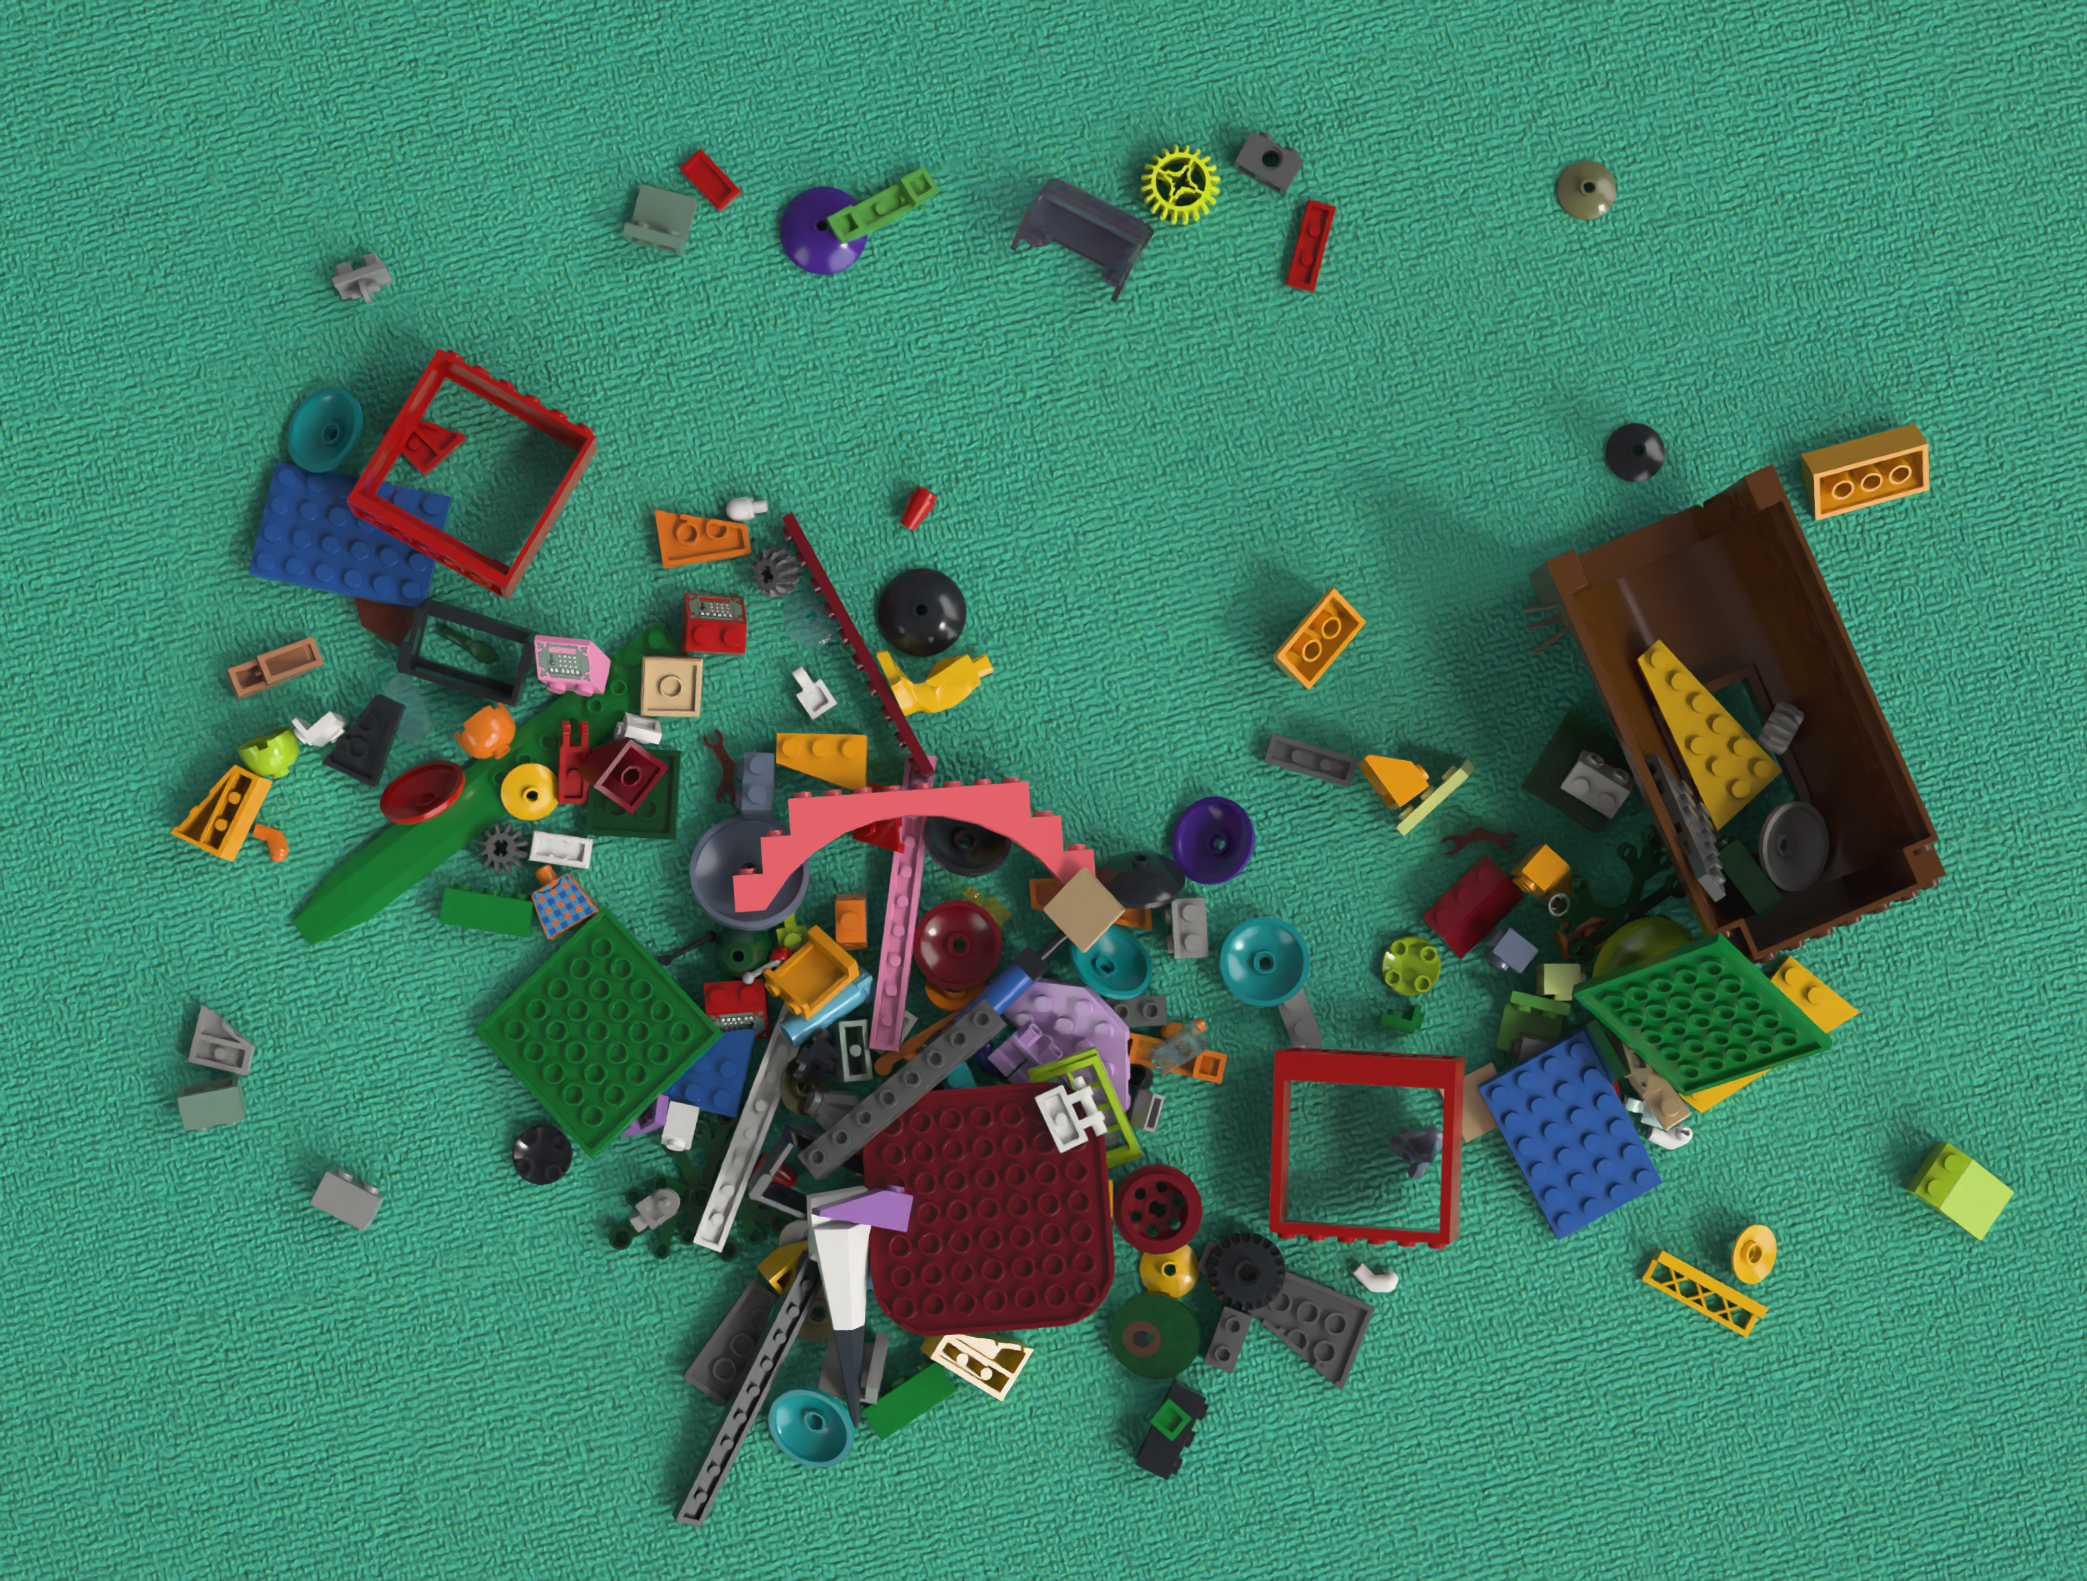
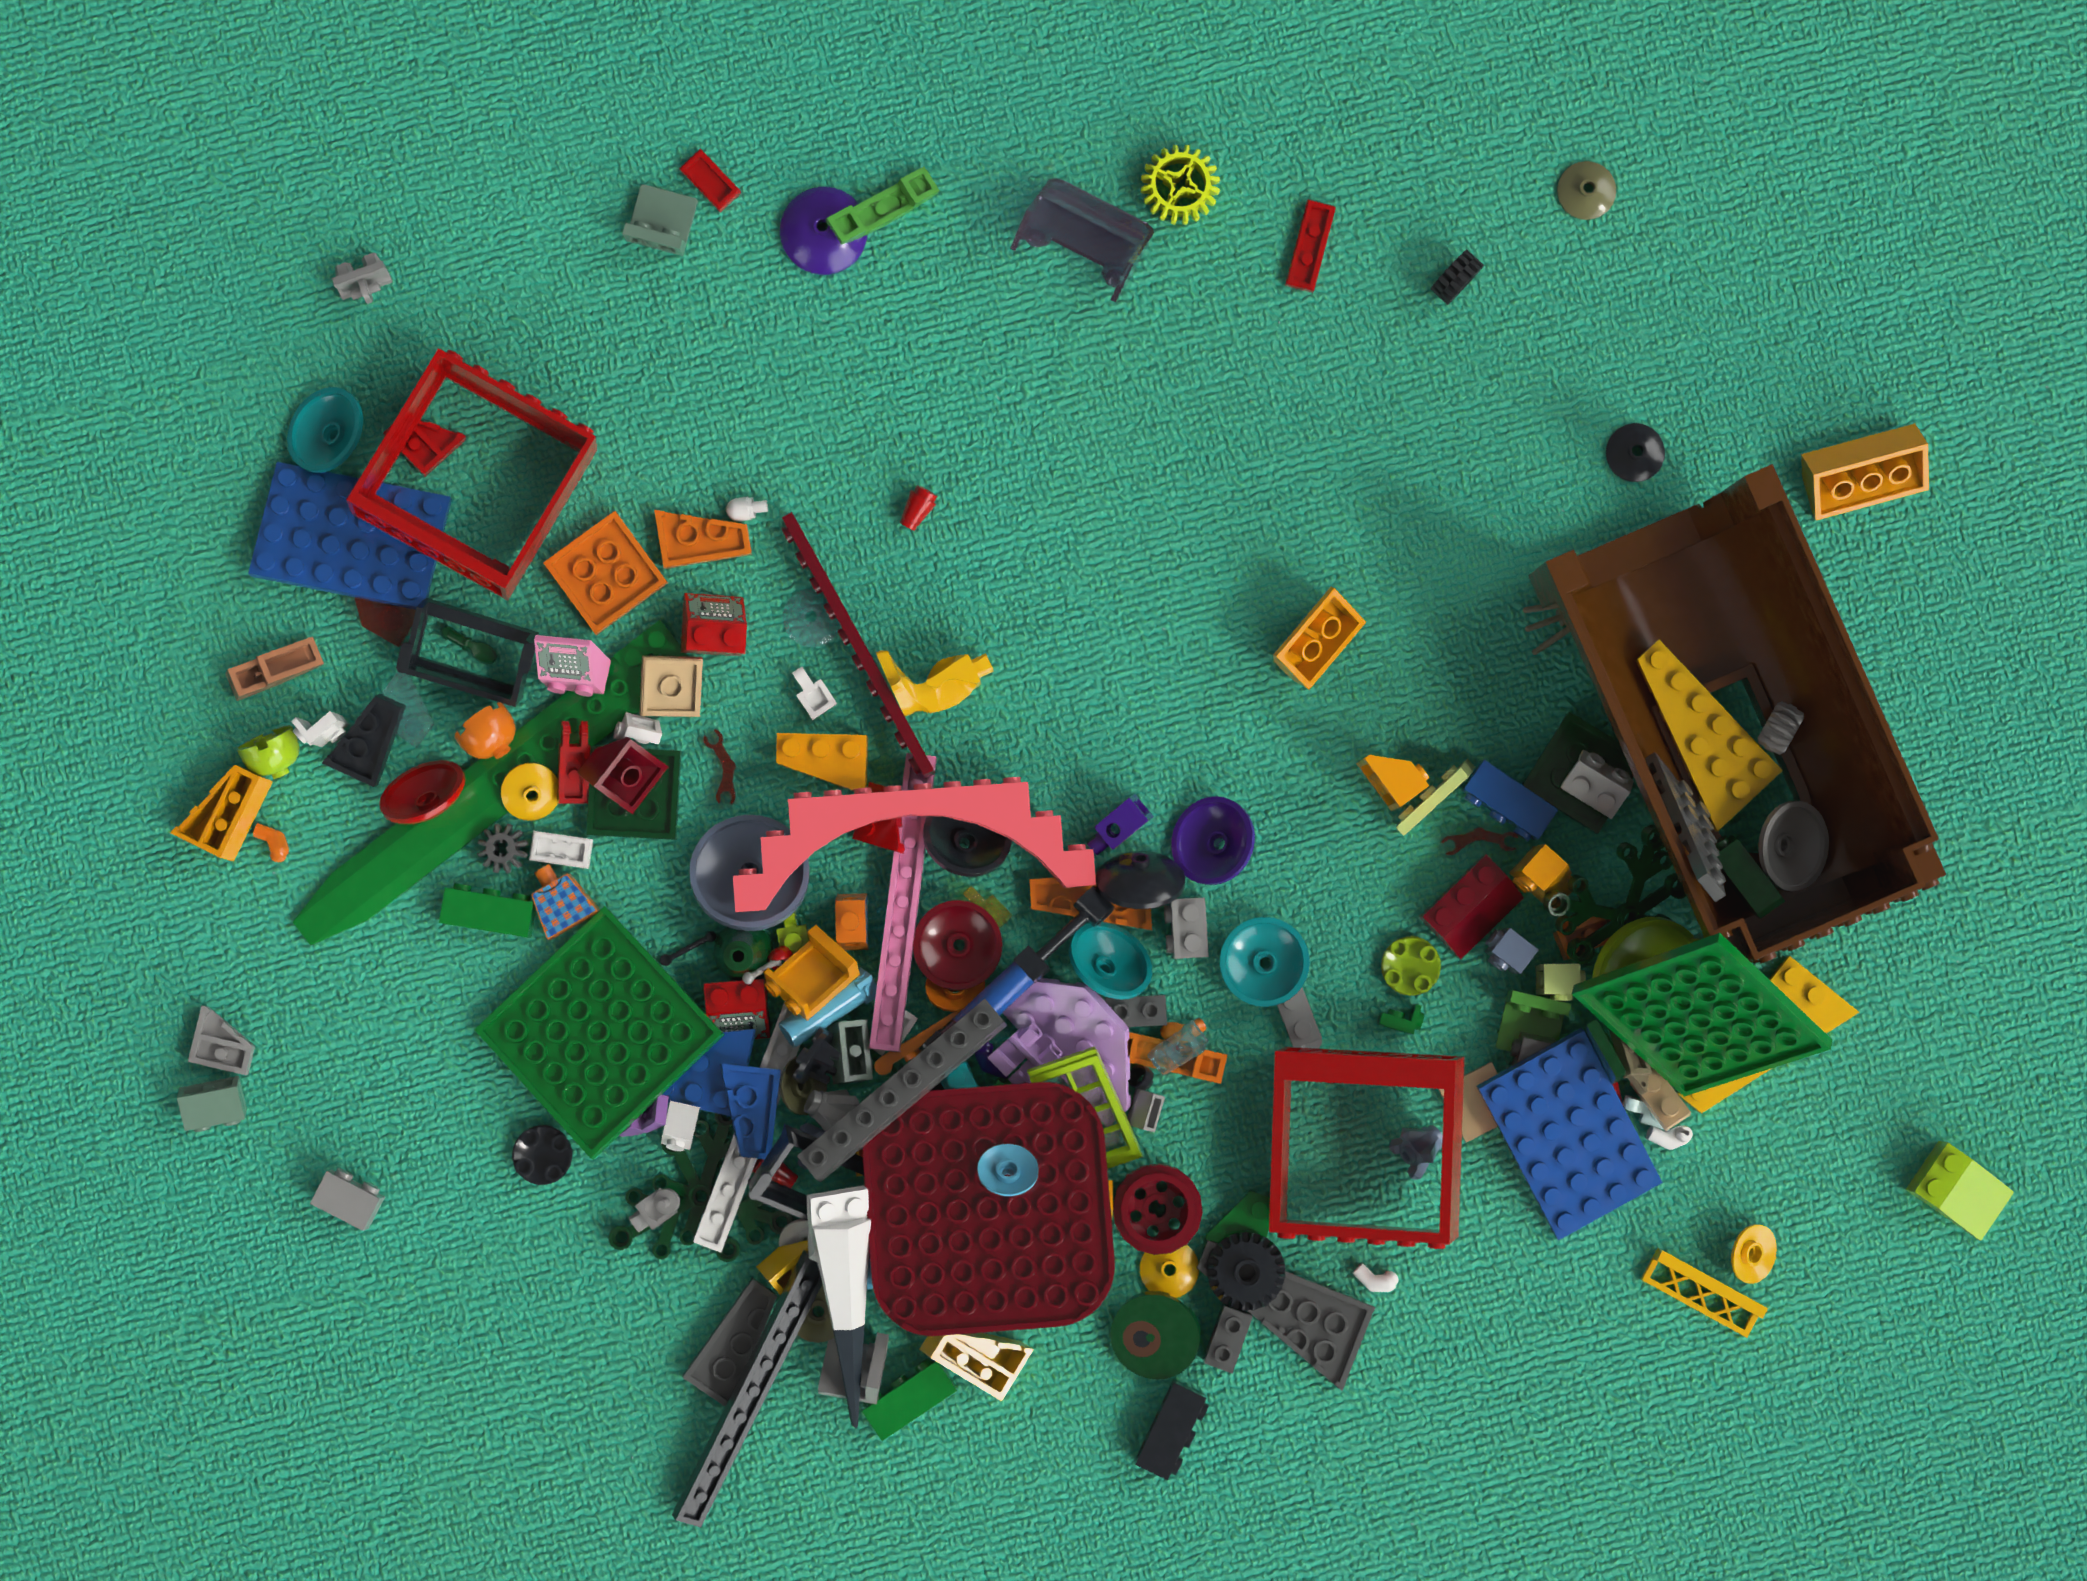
(605, 572): none -> orange plate
(752, 1106): none -> blue wing
(758, 787): sand blue brick -> none
(775, 572): dark grey gear -> none
(811, 1426): teal dish -> none
(874, 1207): medium lavender slope -> none
(927, 633): black dish -> none
(1008, 1160): none -> medium azure dish
(1062, 1118): white plate -> none
(1084, 909): tan tile -> none
(1128, 816): none -> dark purple torso
(1170, 1419): green plate -> none
(1248, 1215): none -> green wing
(1276, 178): dark grey brick -> none
(1310, 760): dark grey plate -> none
(1457, 277): none -> black tyre
(1508, 801): none -> blue brick

